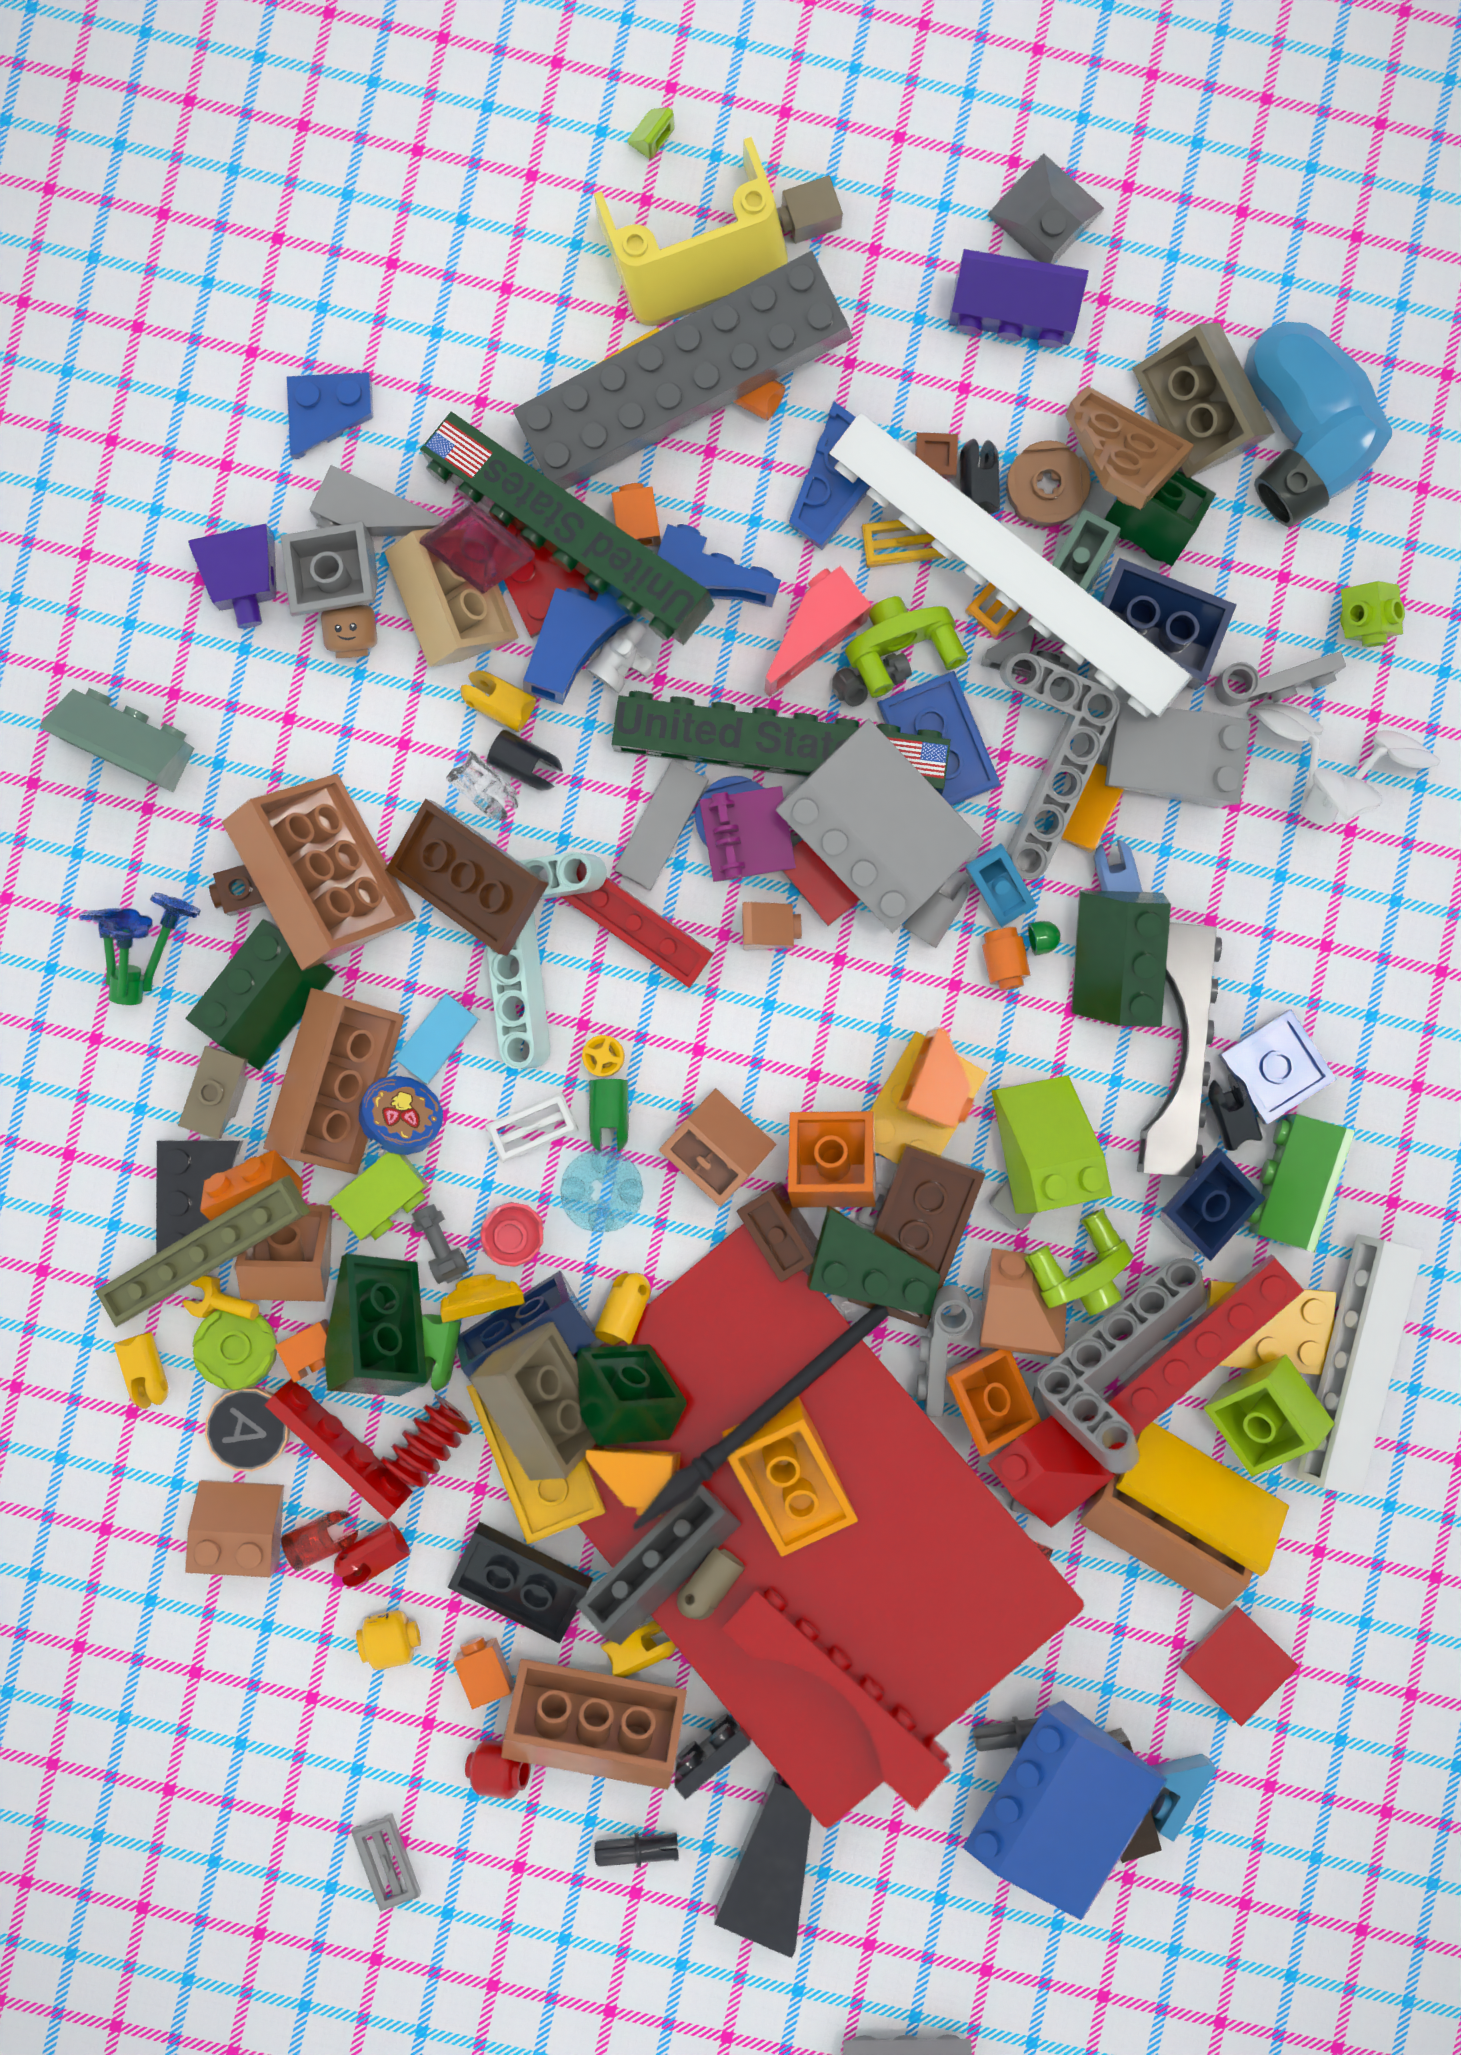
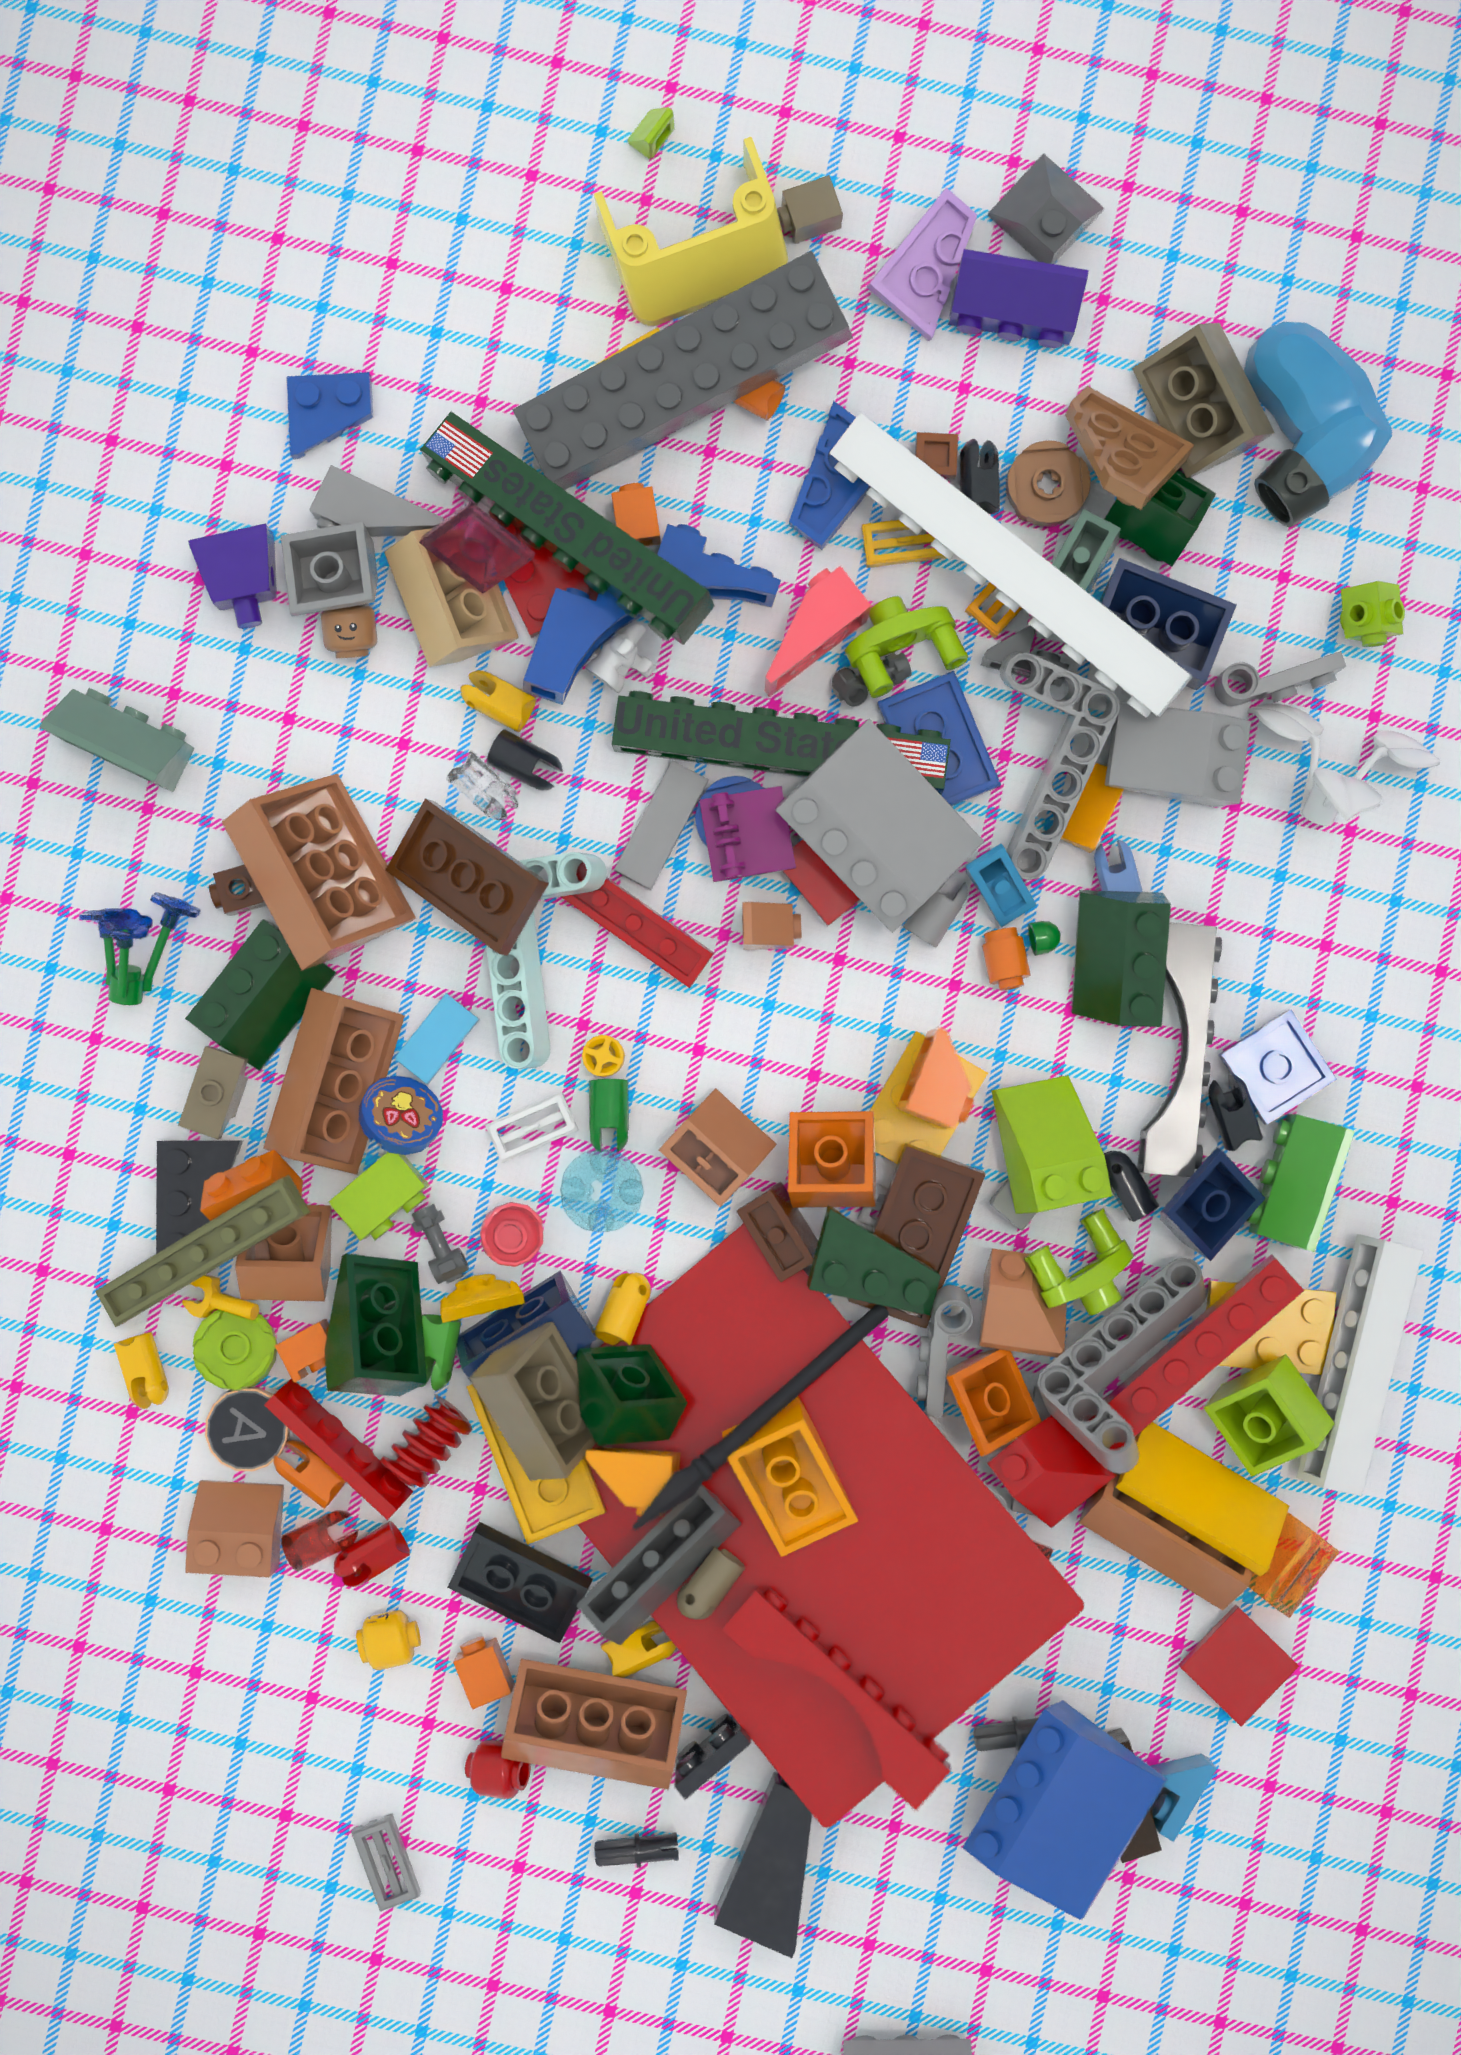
(311, 1476): none -> orange piece
(923, 266): none -> lavender wing
(1129, 1186): none -> black piece
(1295, 1566): none -> clear orange panel

